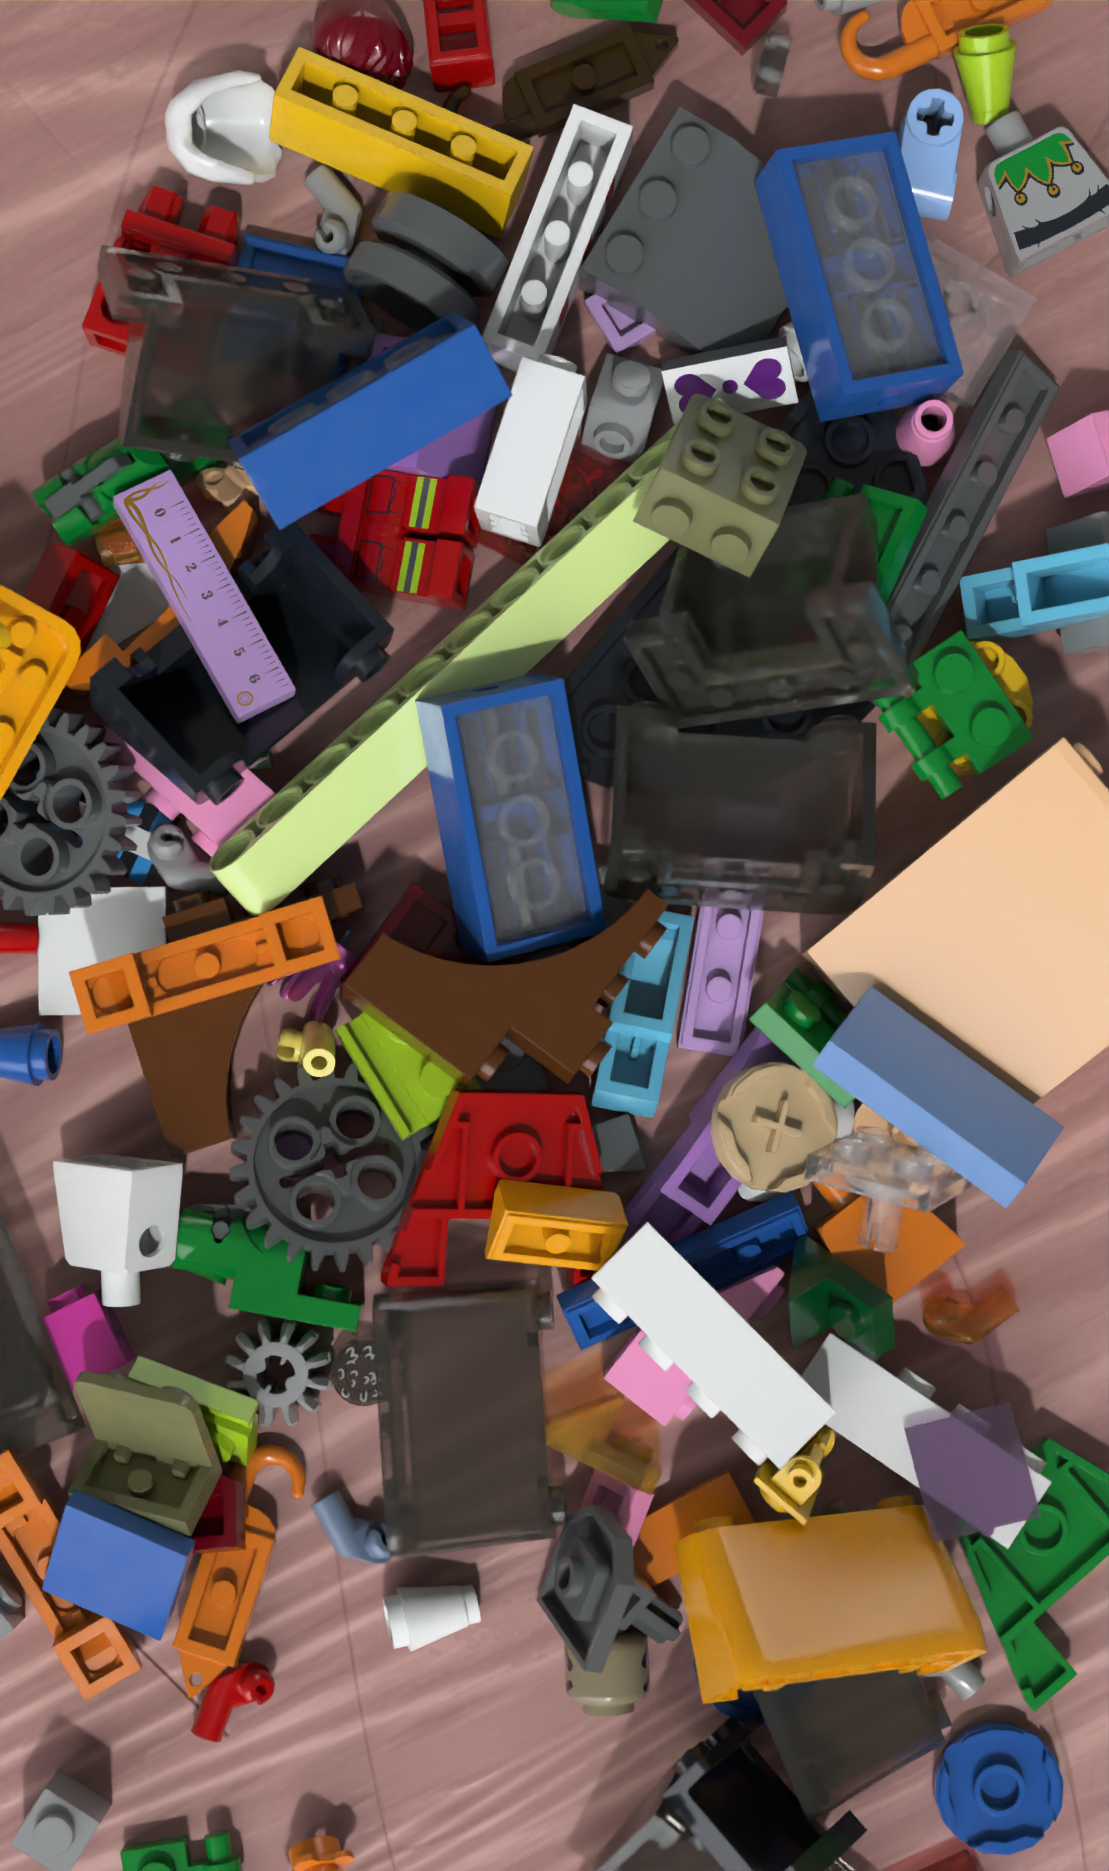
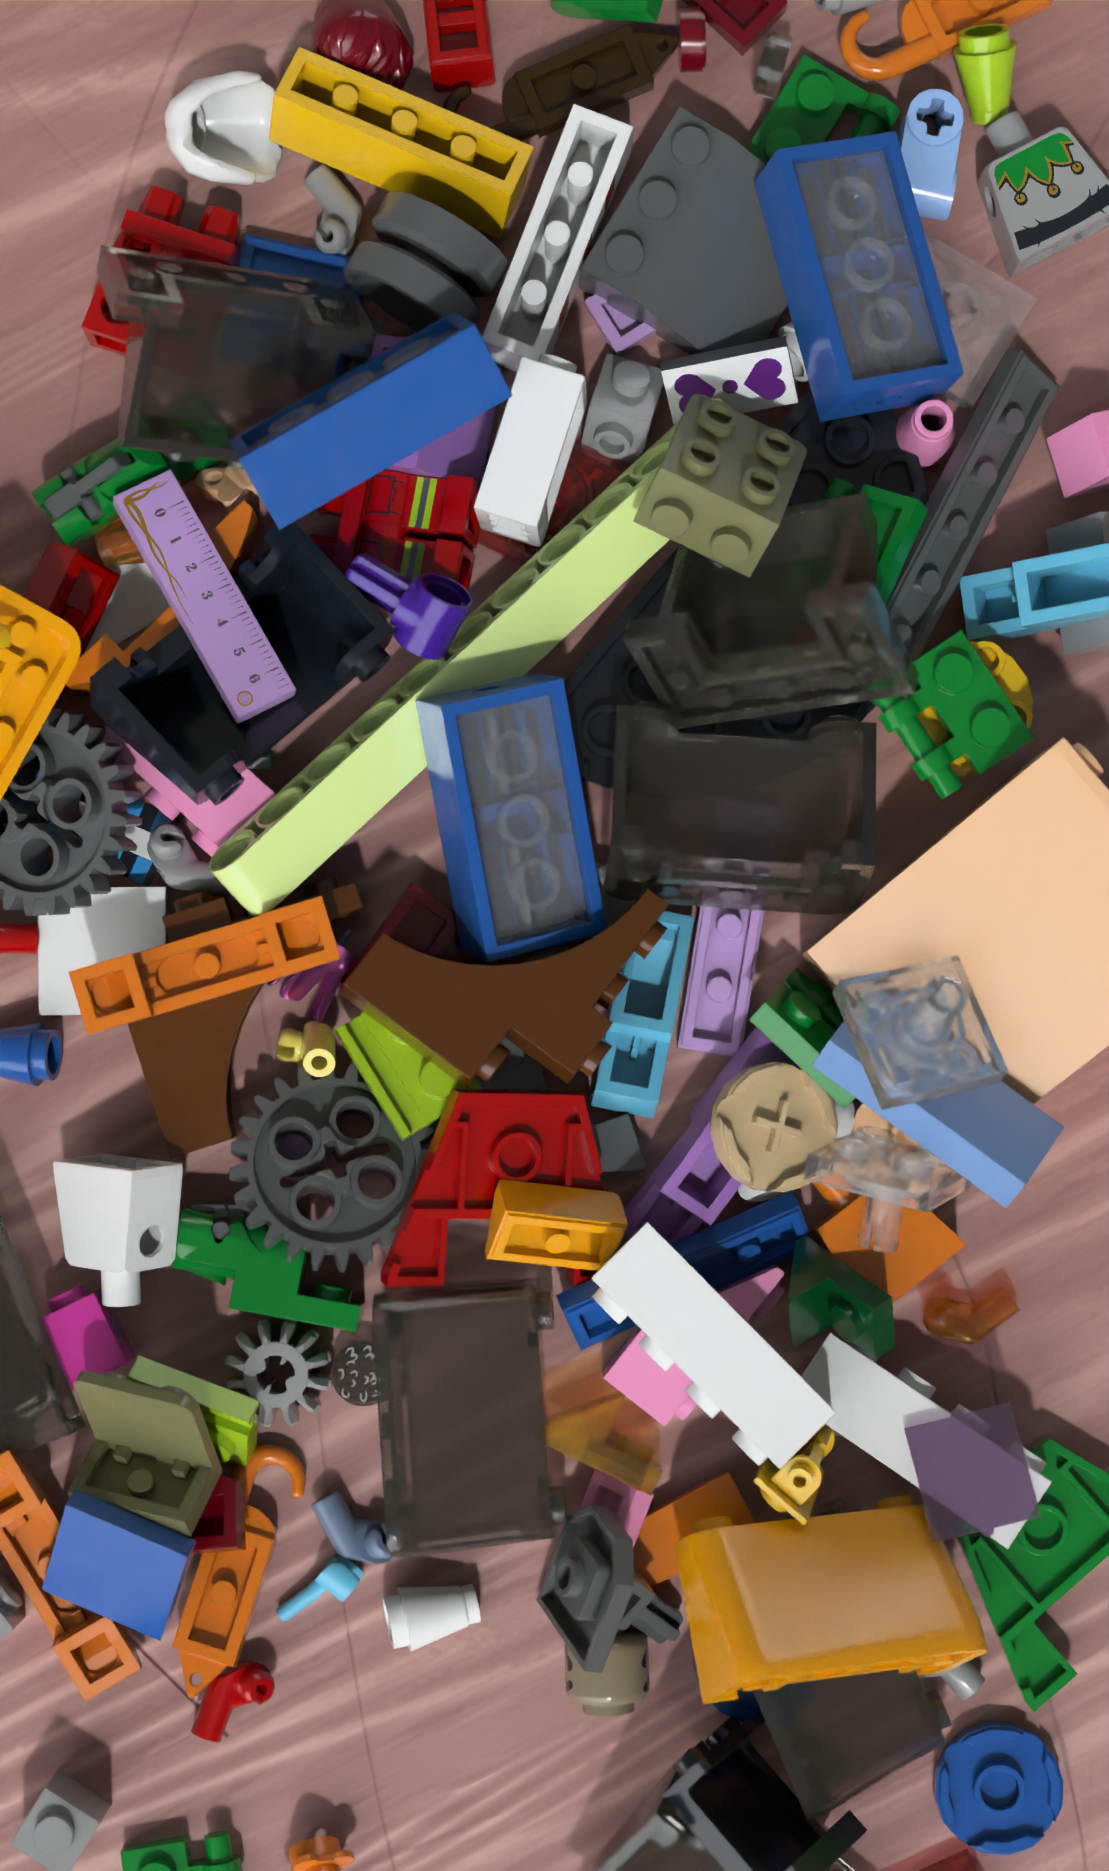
(337, 1577): none -> medium azure hand
(422, 610): none -> dark purple axle
(692, 39): none -> dark red tile
(813, 107): none -> green plate
(919, 1032): none -> clear plate

